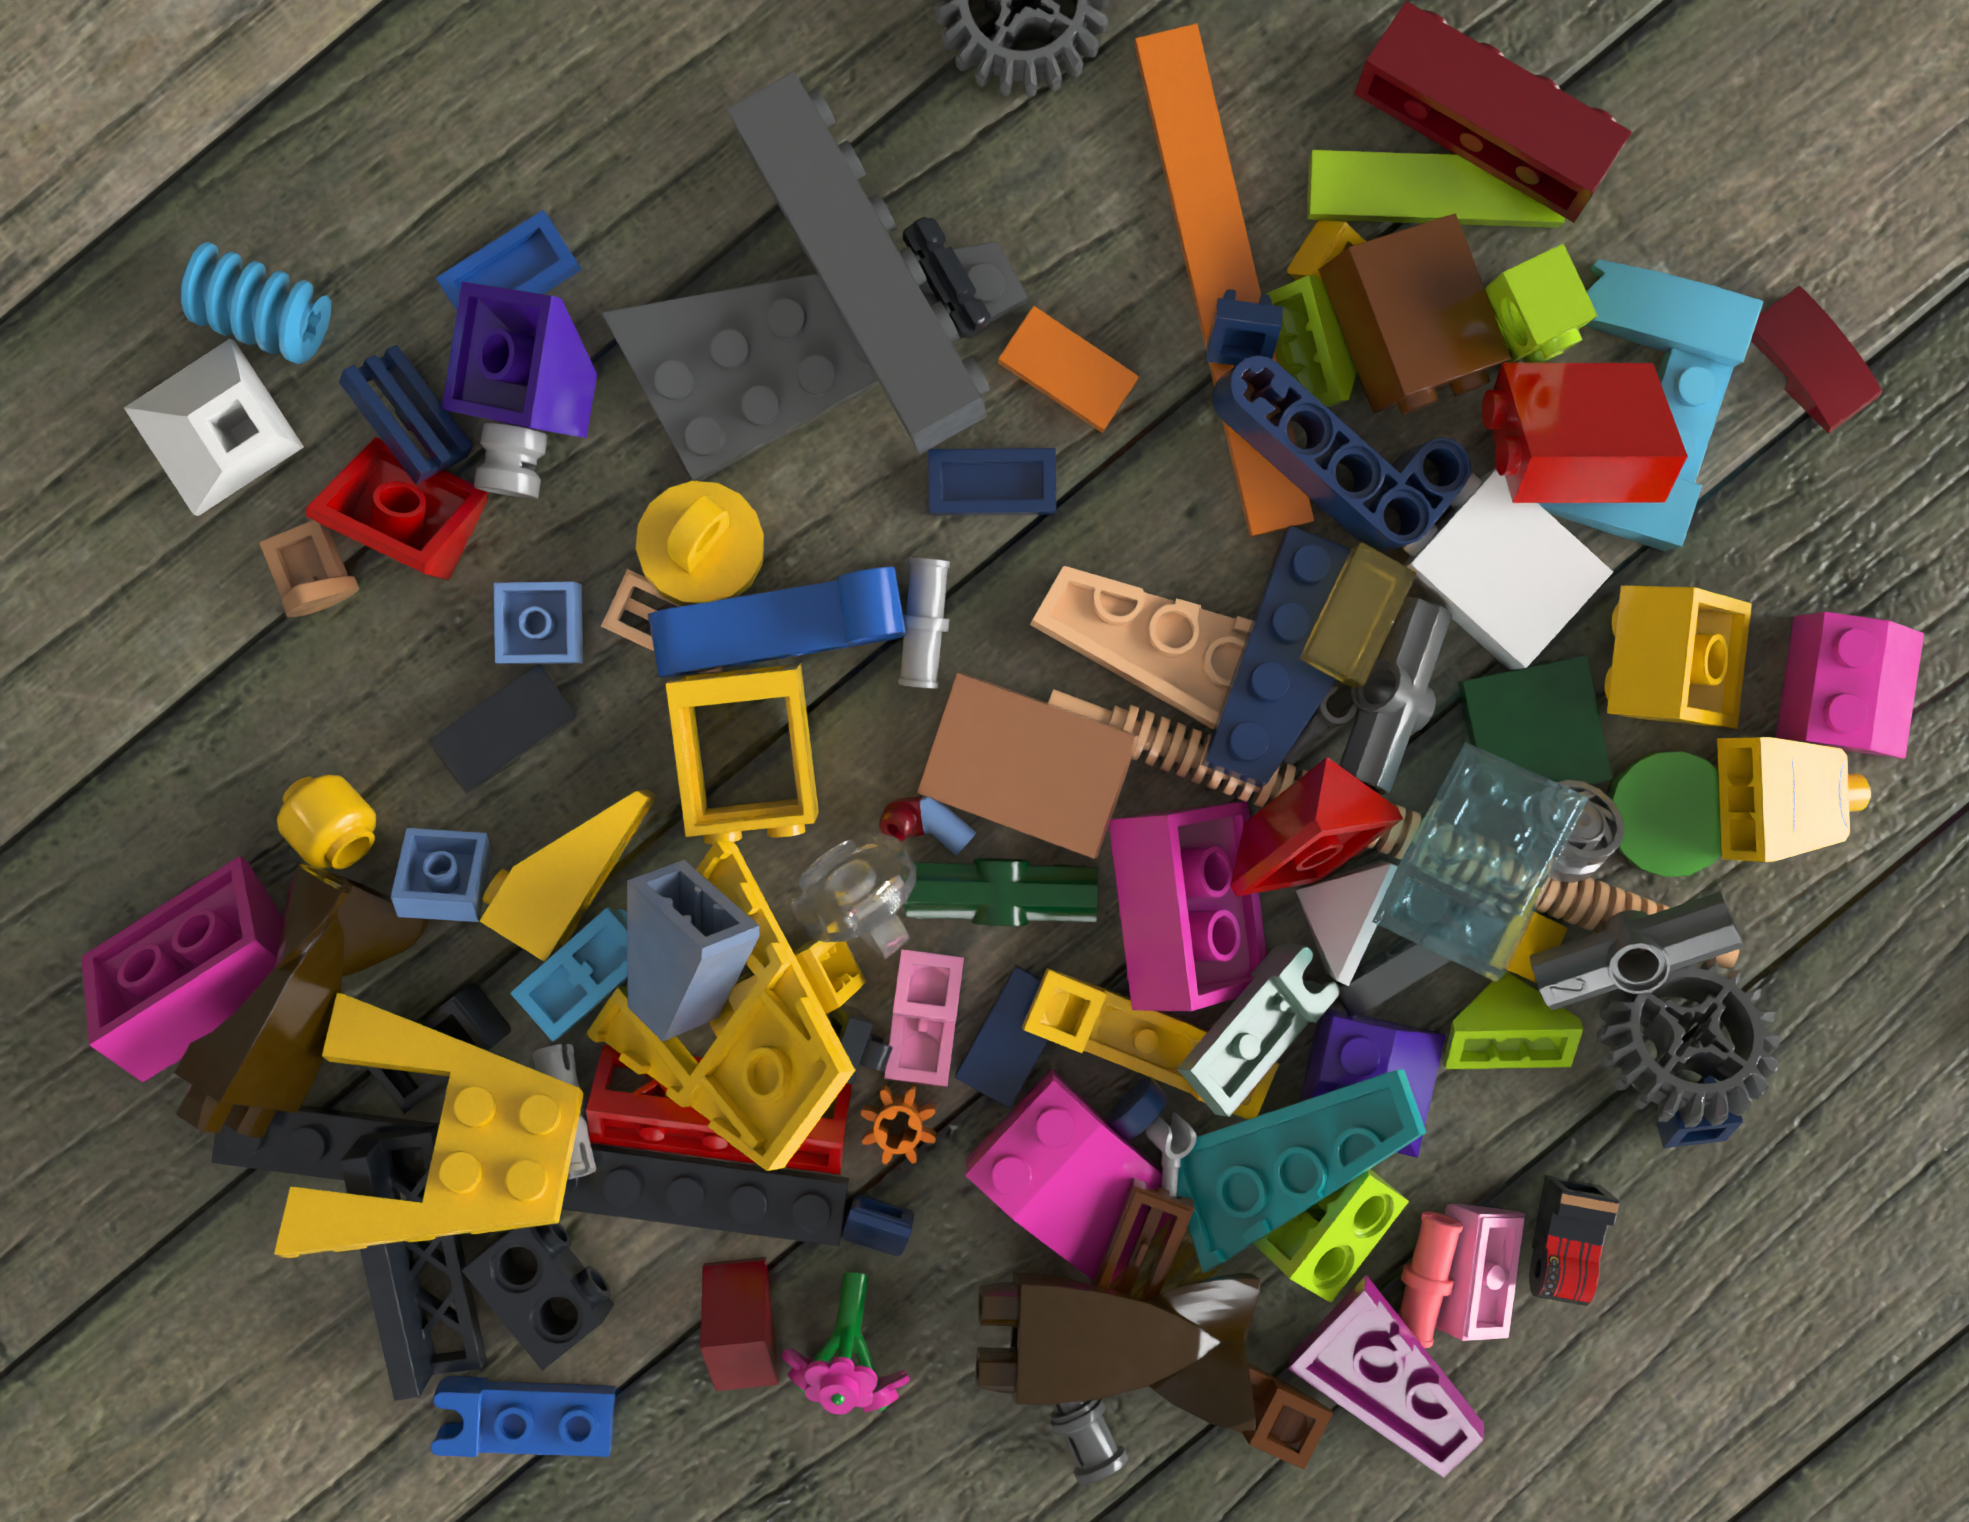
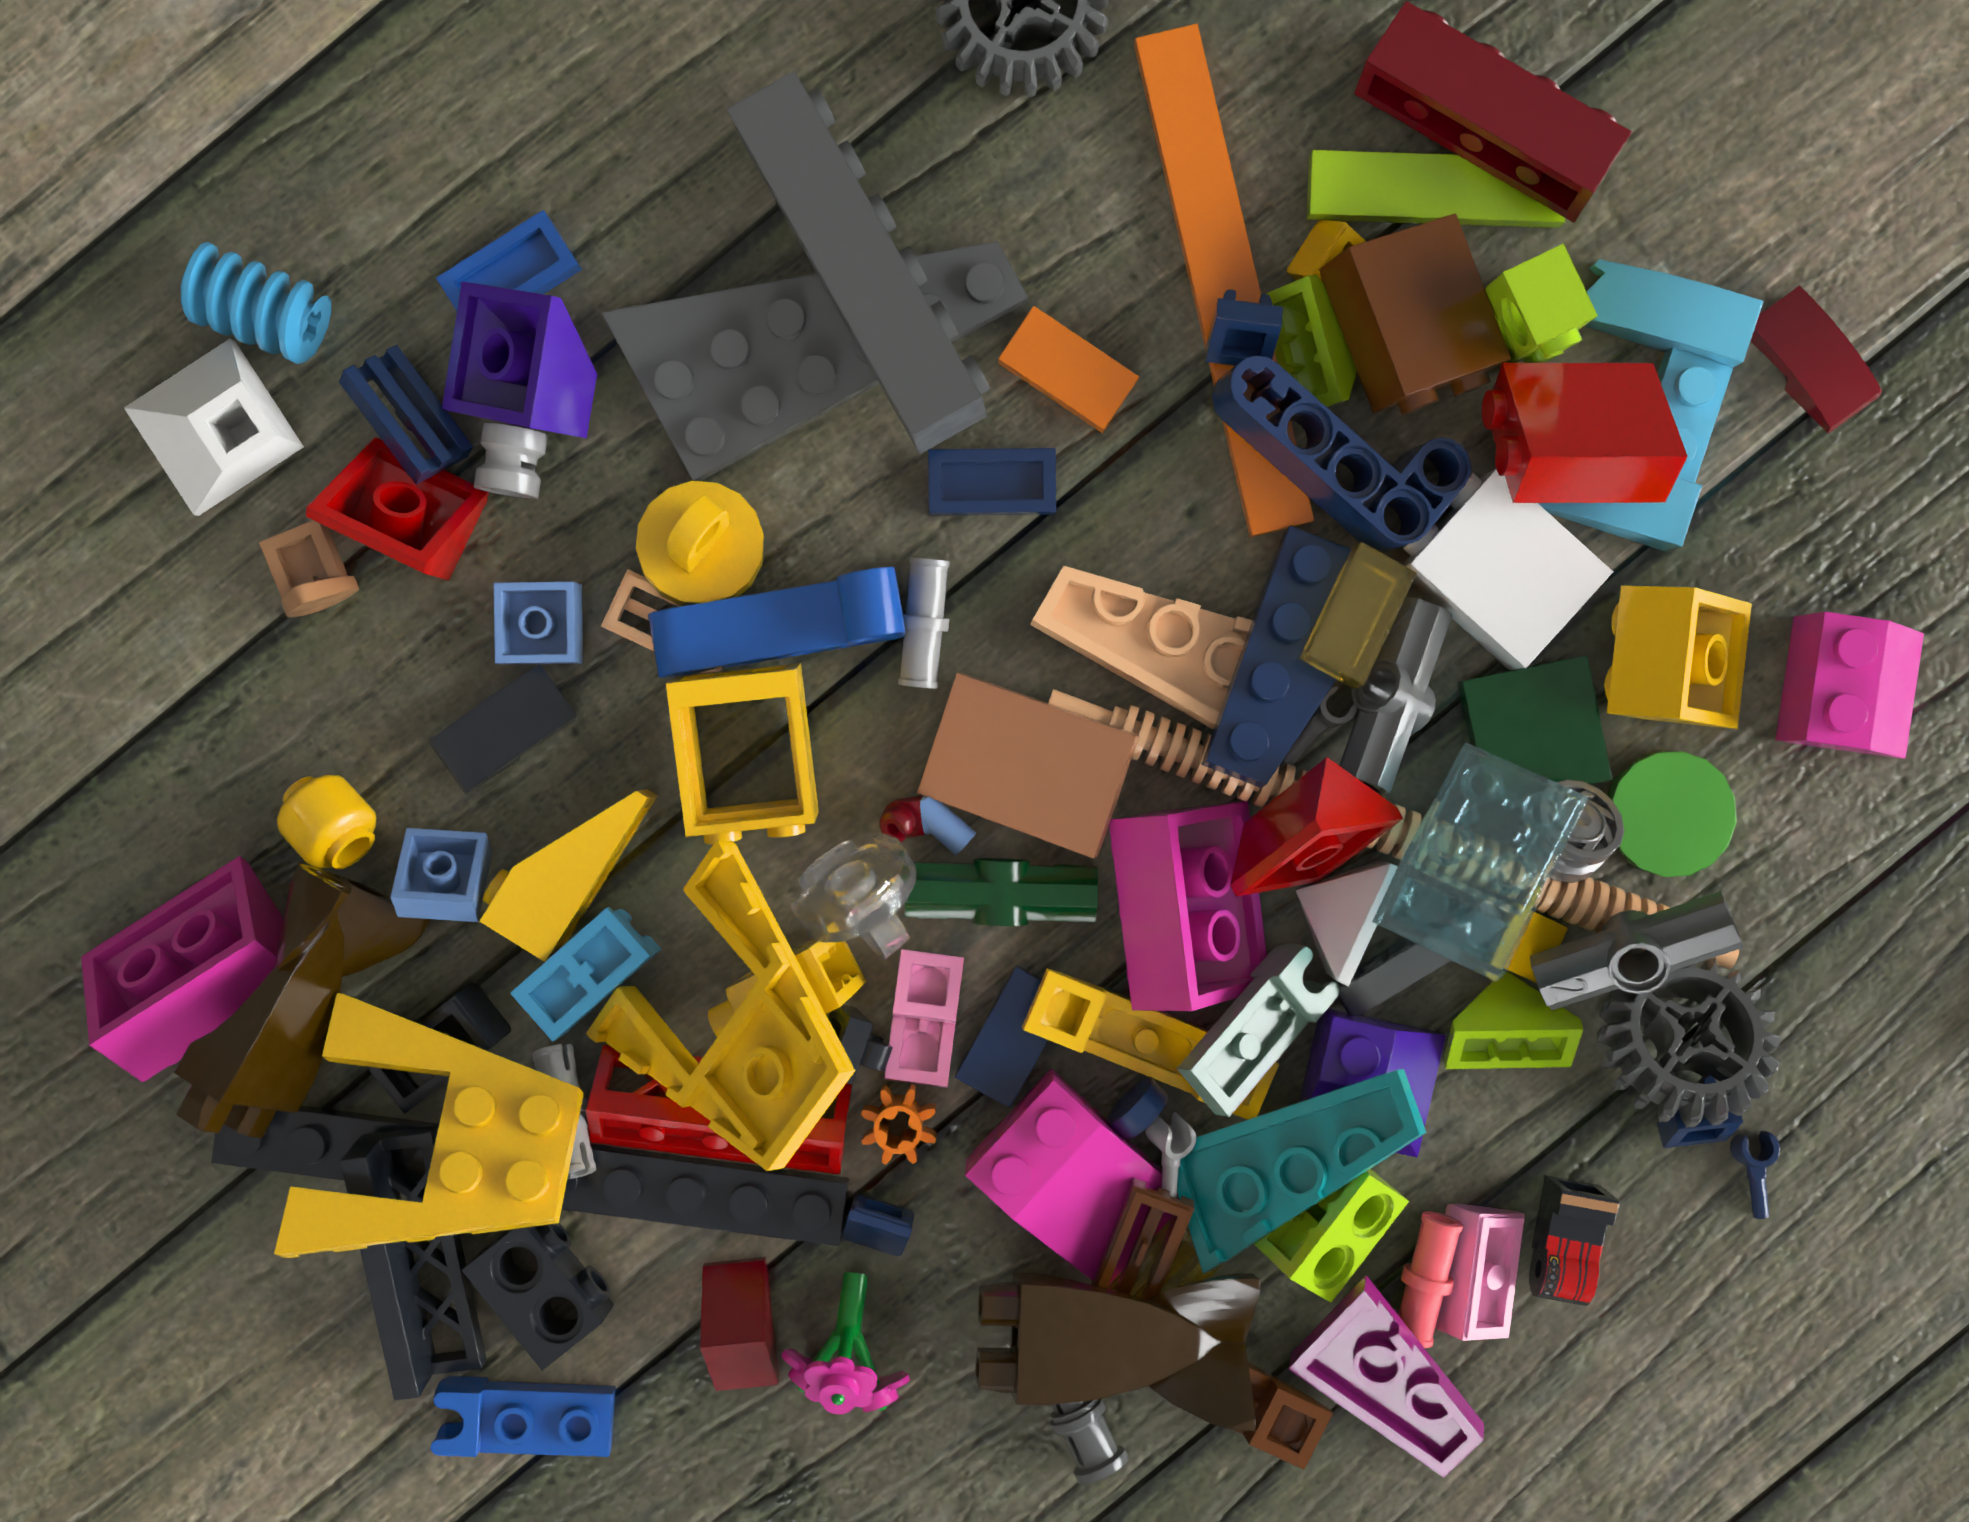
(682, 949): sand blue slope -> none
(947, 277): black axle -> none
(1756, 1168): none -> dark blue hand
(1784, 797): torso -> none

